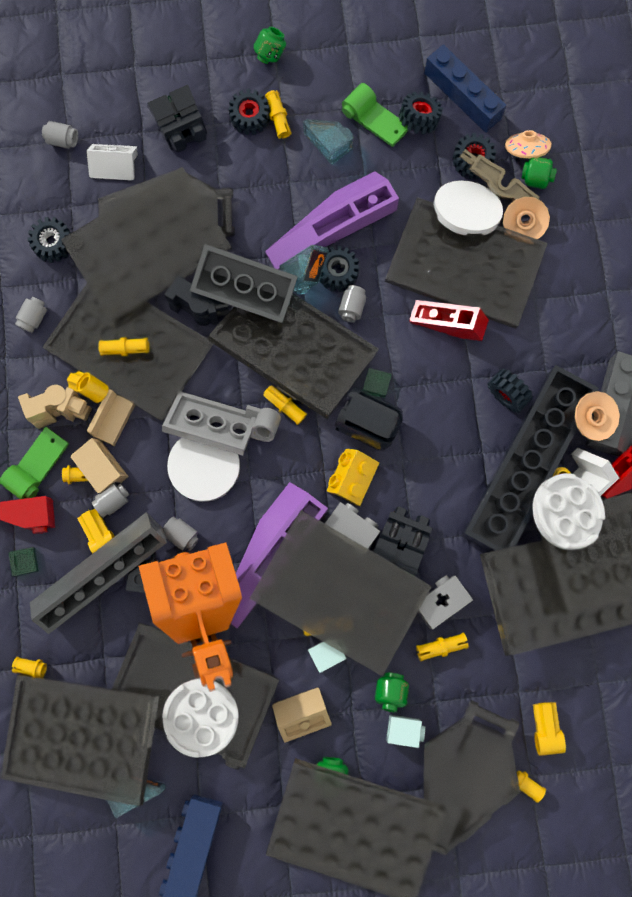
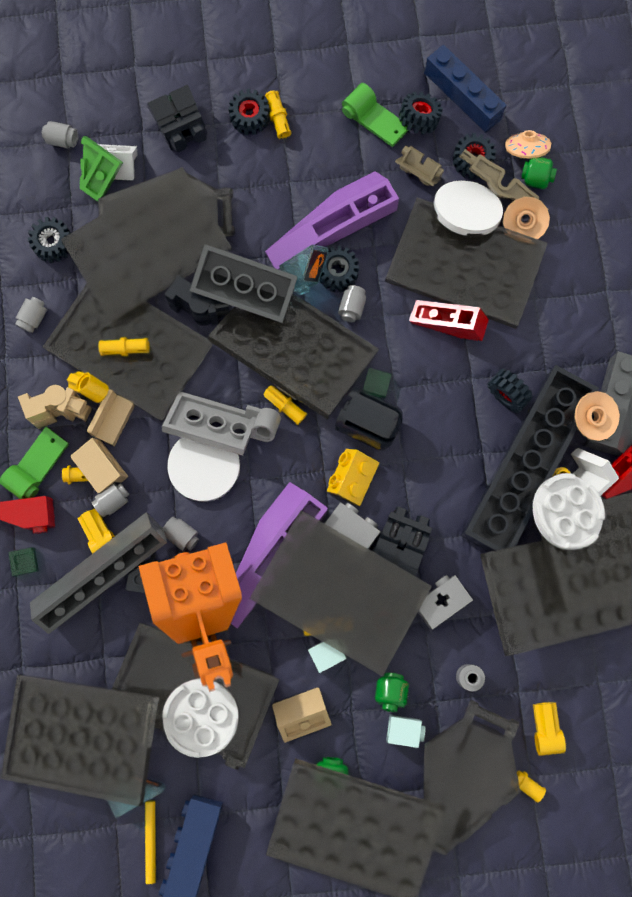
(29, 667): yellow pin -> none
(97, 168): none -> bright green wing
(150, 842): none -> yellow bar
(269, 45): green head -> none
(329, 138): clear light blue slope -> none
(411, 163): none -> dark tan hinge
(442, 647): yellow pin -> none
(462, 677): none -> light grey brick

